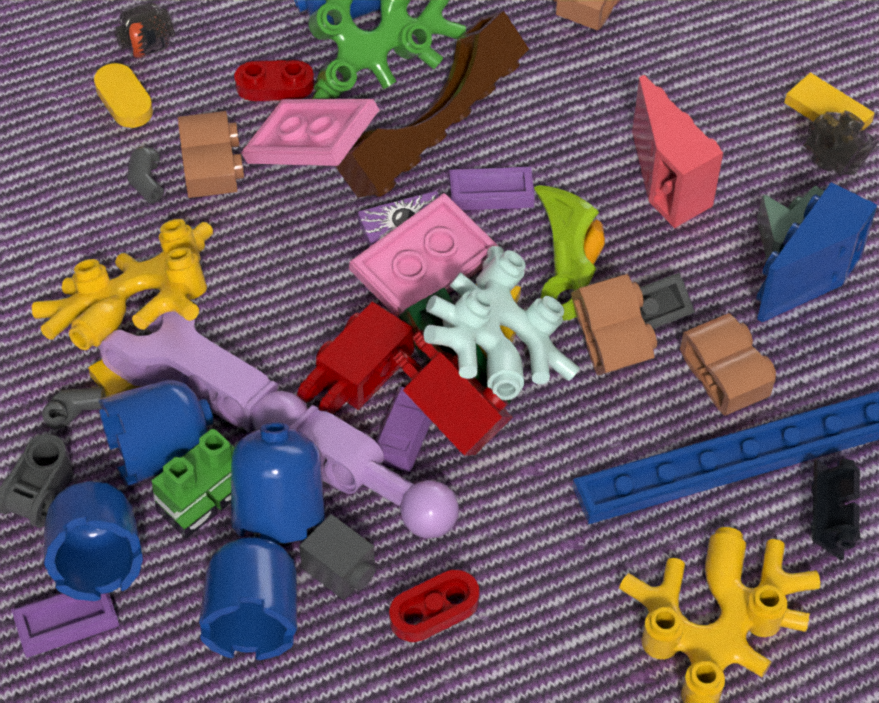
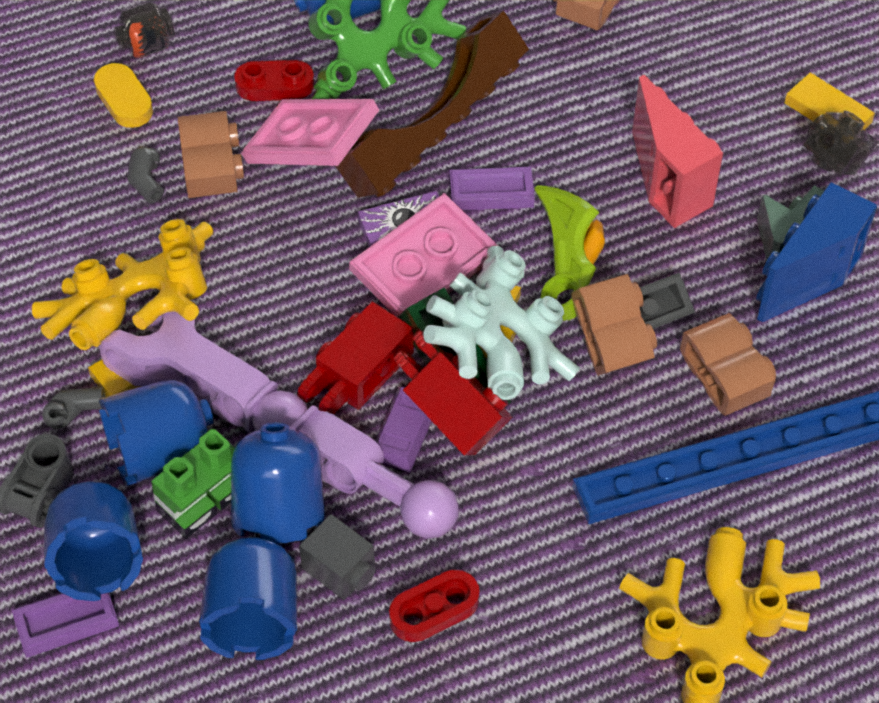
(834, 523): black hinge -> none

